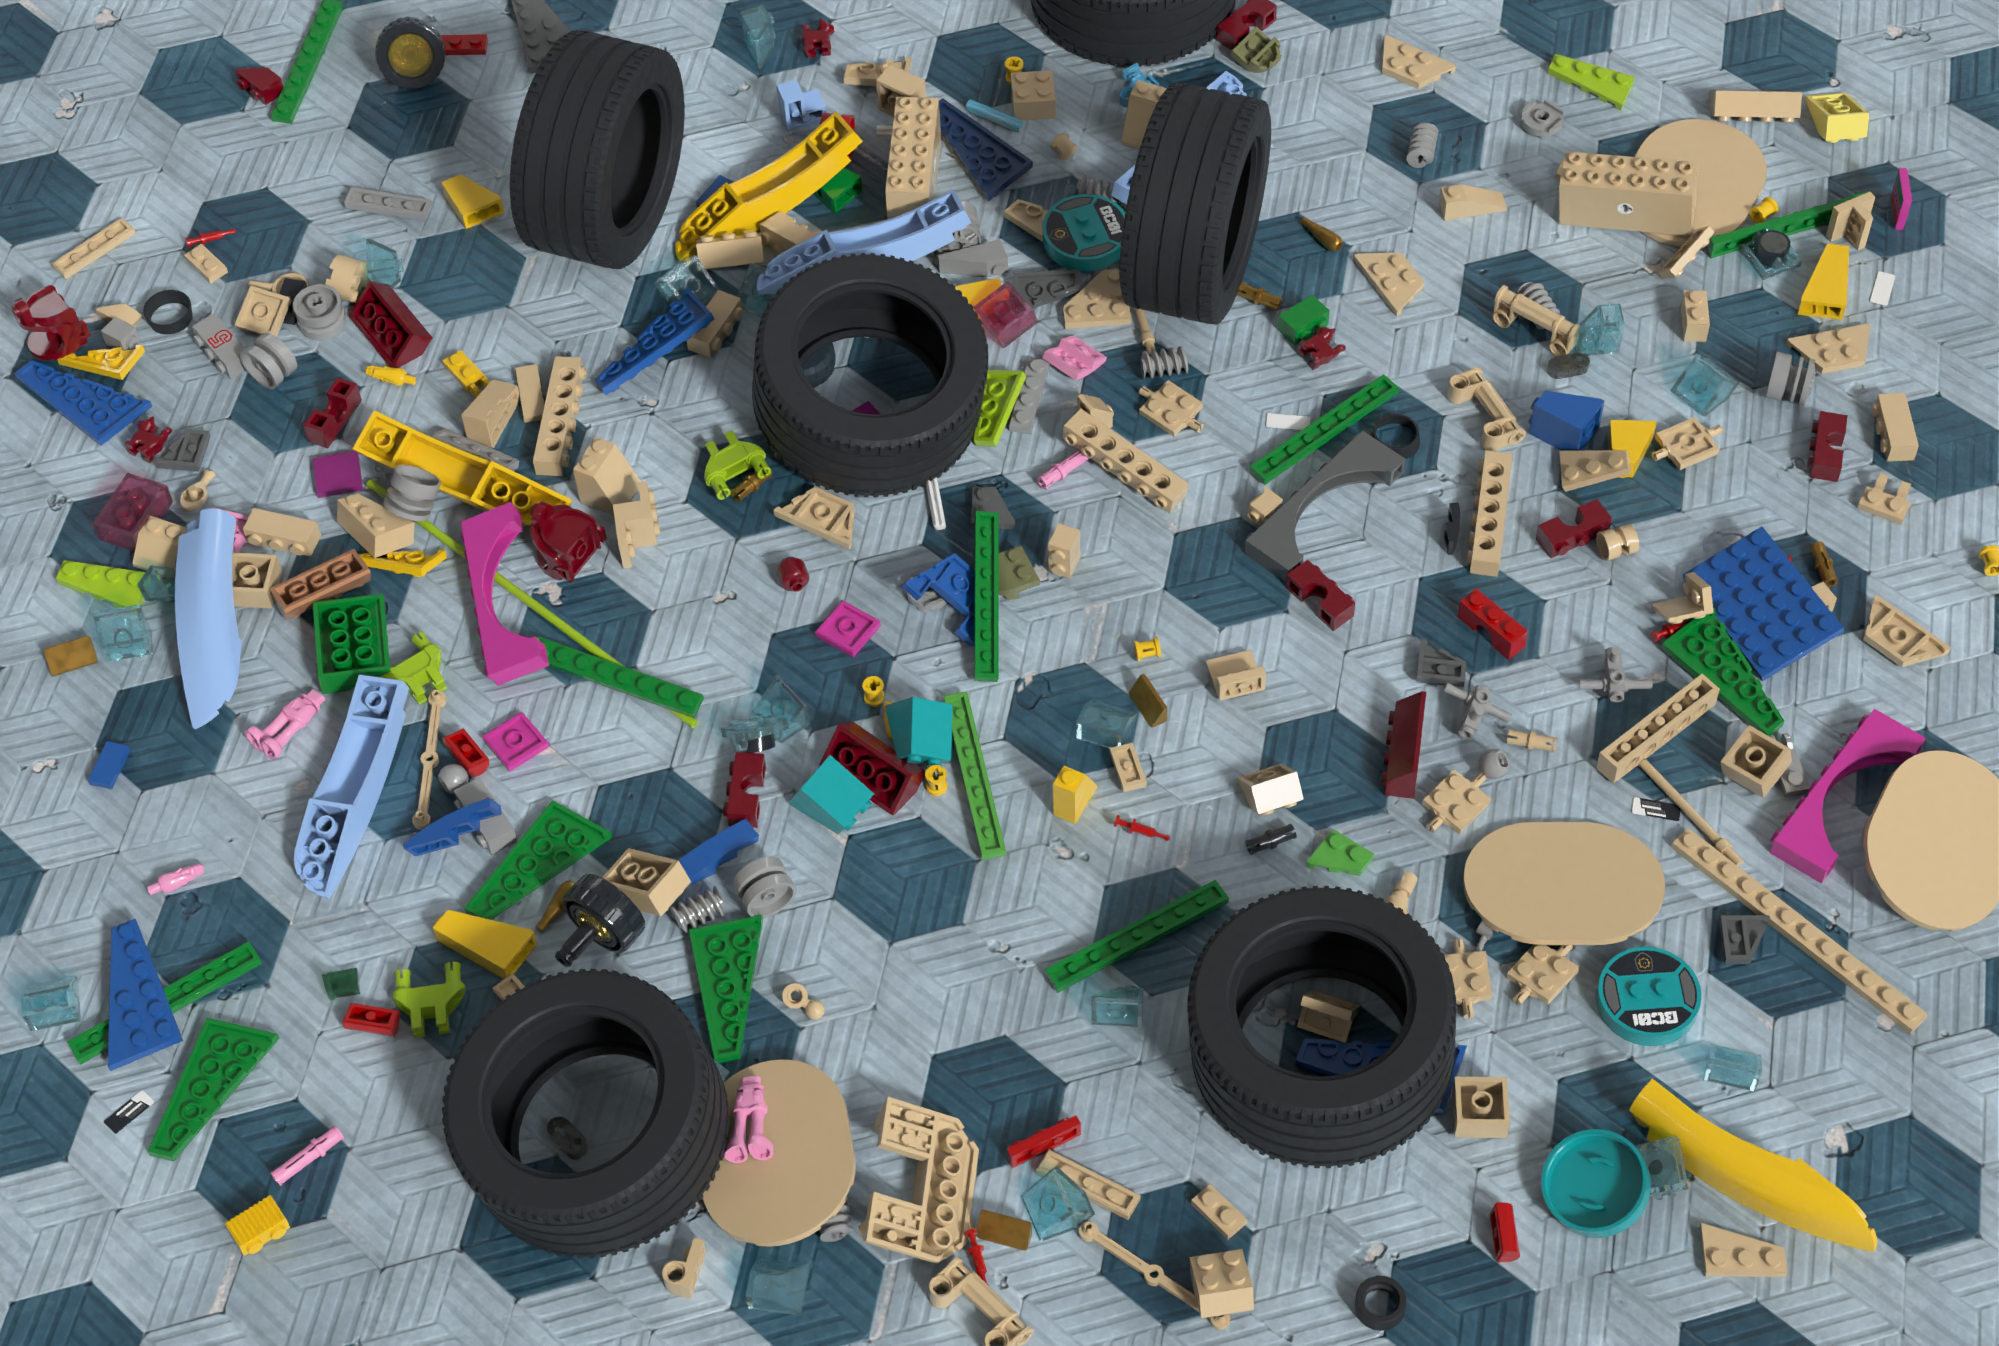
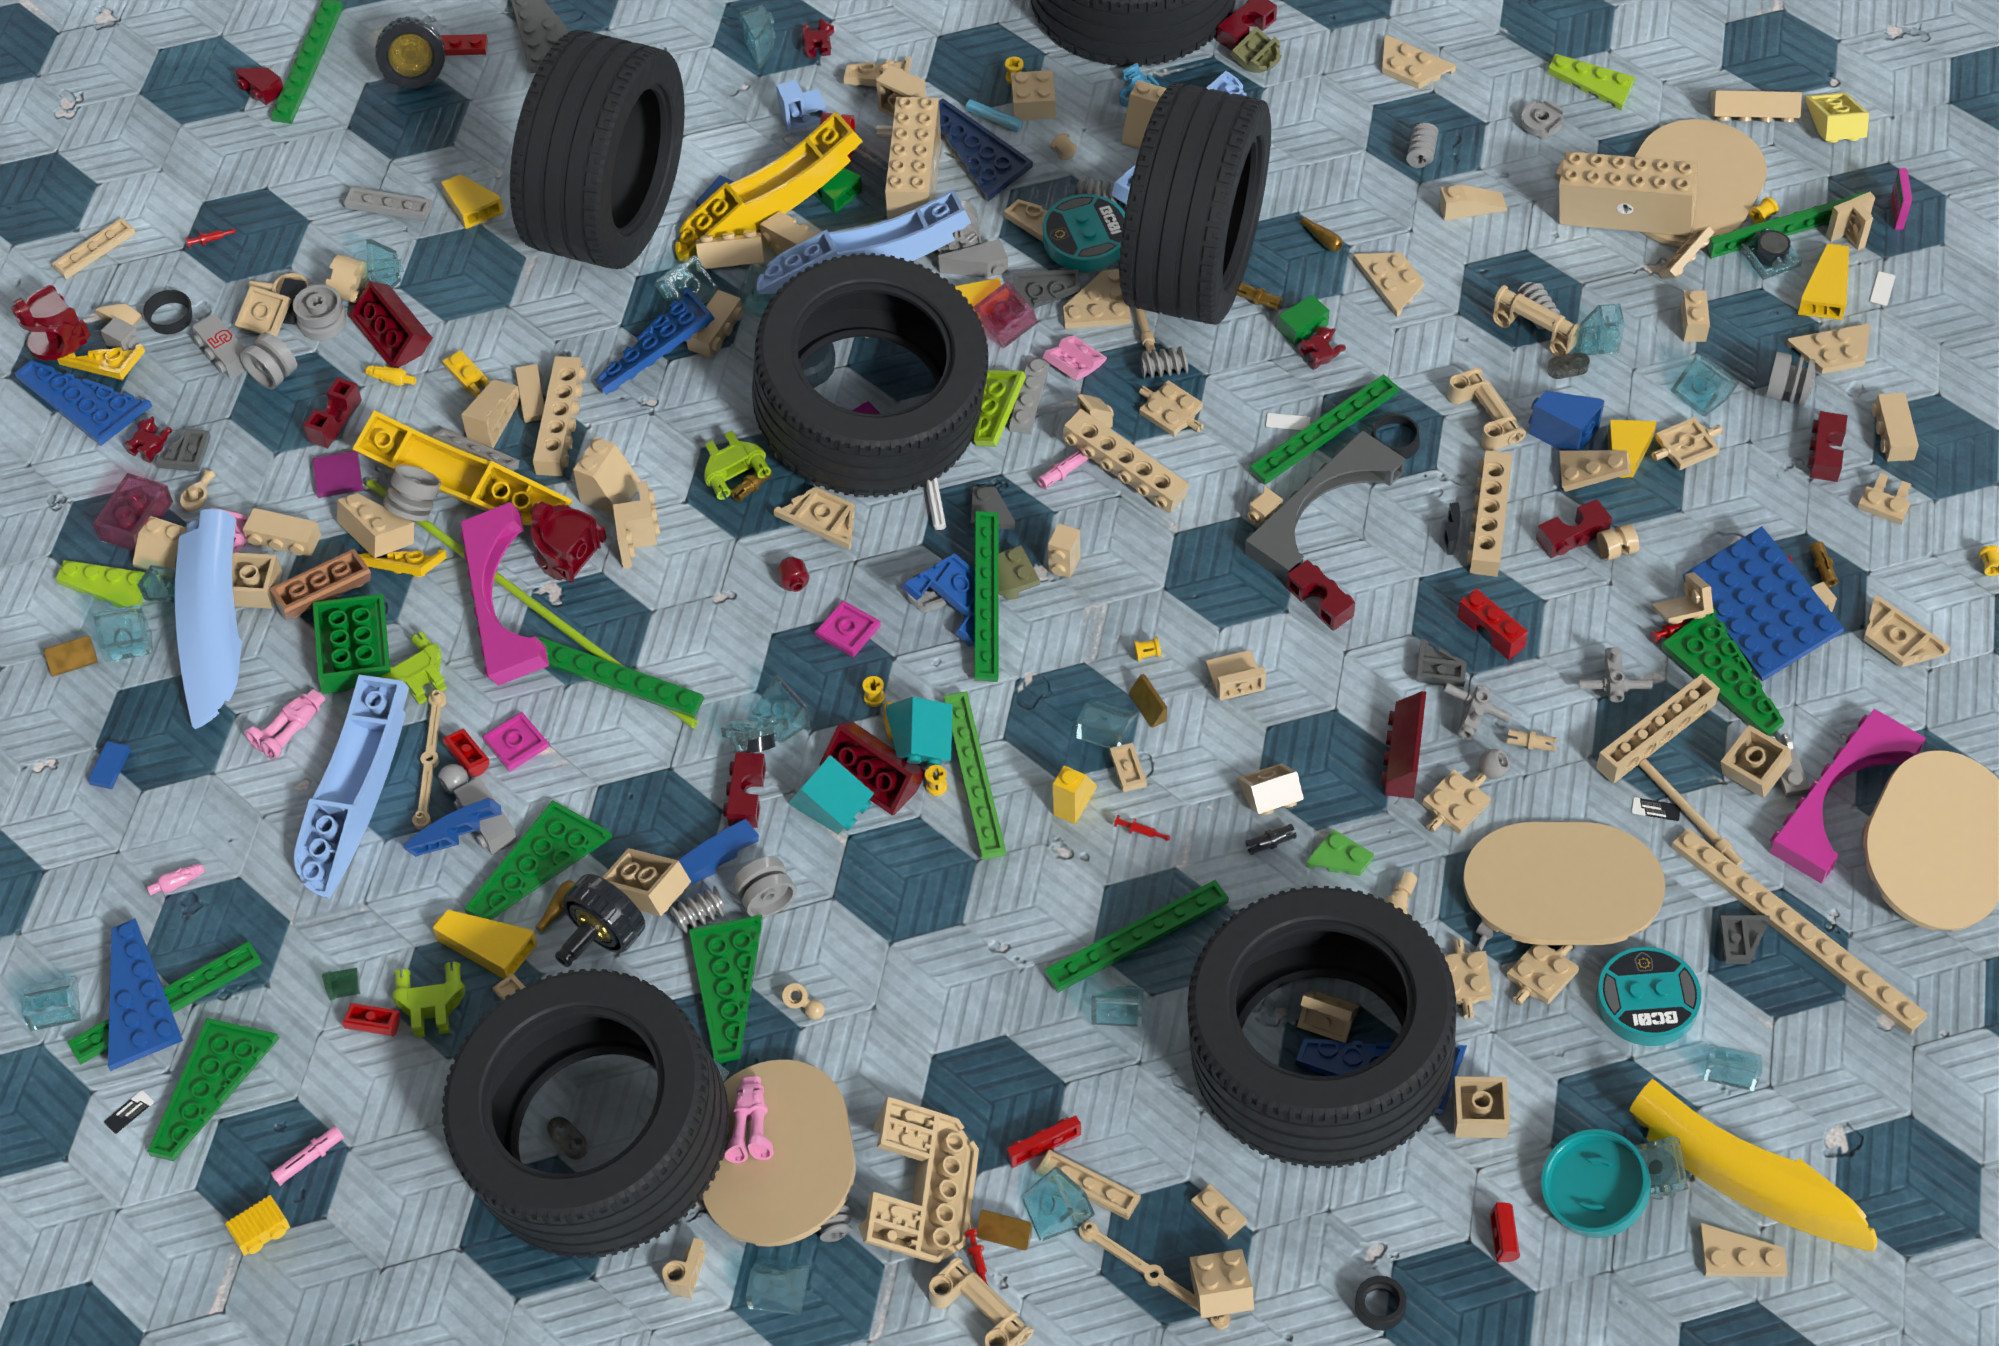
(205, 263): tan plate -> none

